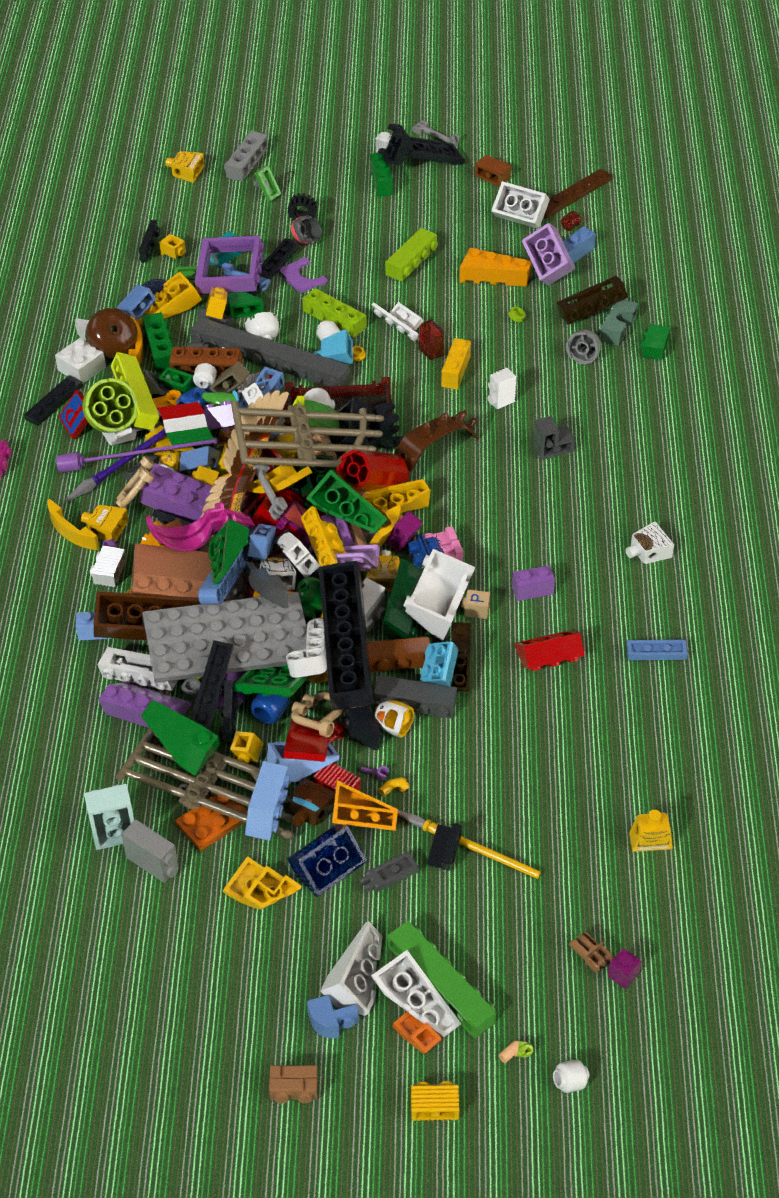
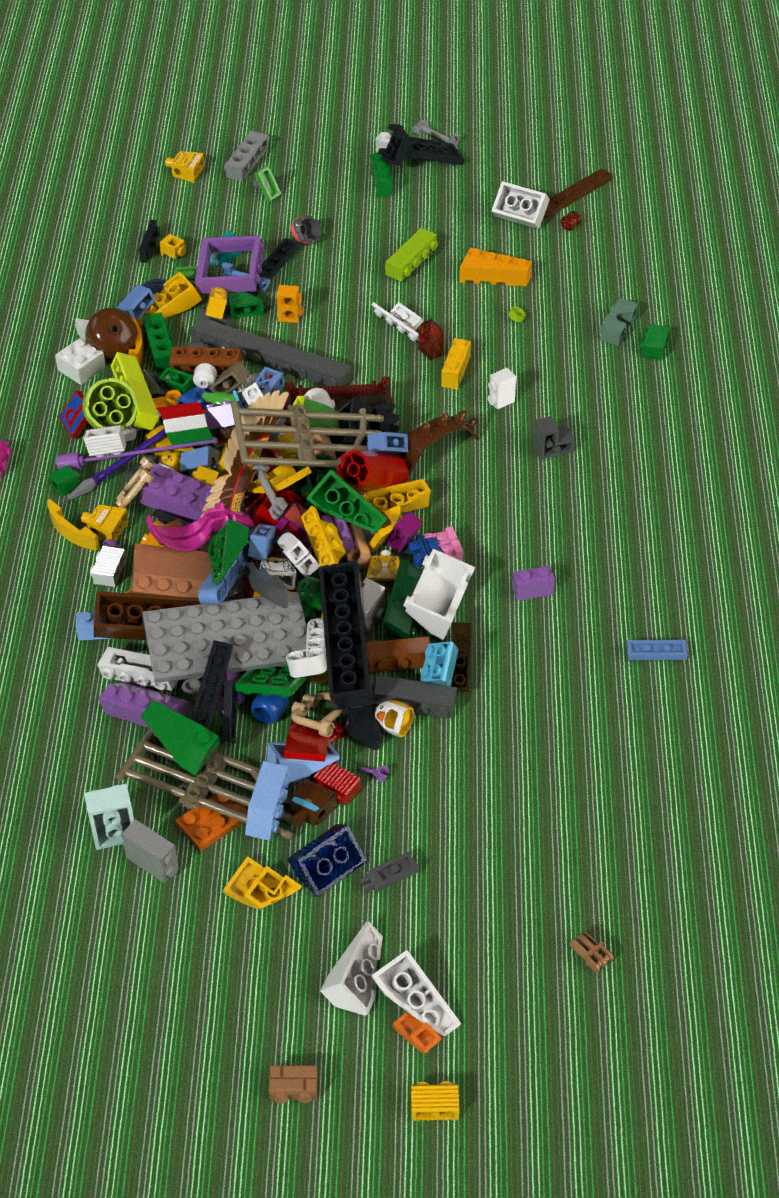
(53, 400): black plate -> none
(64, 480): none -> green brick
(105, 441): none -> white brick
(246, 746): yellow brick -> none
(263, 325): white cylinder -> none
(289, 303): none -> light orange brick
(299, 283): medium lavender piece -> none
(303, 201): black tyre -> none
(326, 329): white head -> none
(329, 1021): medium blue brick -> none
(330, 309): lime brick -> none
(337, 347): medium azure torso -> none
(358, 353): yellow plate -> none
(362, 810): light orange wedge -> none
(365, 555): lavender bracket -> none
(388, 442): none -> medium blue brick
(391, 784): yellow arm -> none
(431, 827): yellow piece -> none
(445, 846): black panel -> none
(461, 997): bright green brick -> none
(476, 604): tan brick -> none
(492, 170): dark orange brick -> none
(516, 1049): arm -> none
(548, 254): lavender brick -> none
(550, 650): red slope -> none
(570, 1076): white head -> none
(580, 243): medium blue brick -> none
(583, 346): light grey cylinder -> none
(592, 300): dark brown brick -> none
(624, 968): magenta brick -> none
(650, 544): white torso -> none
(651, 832): yellow torso -> none

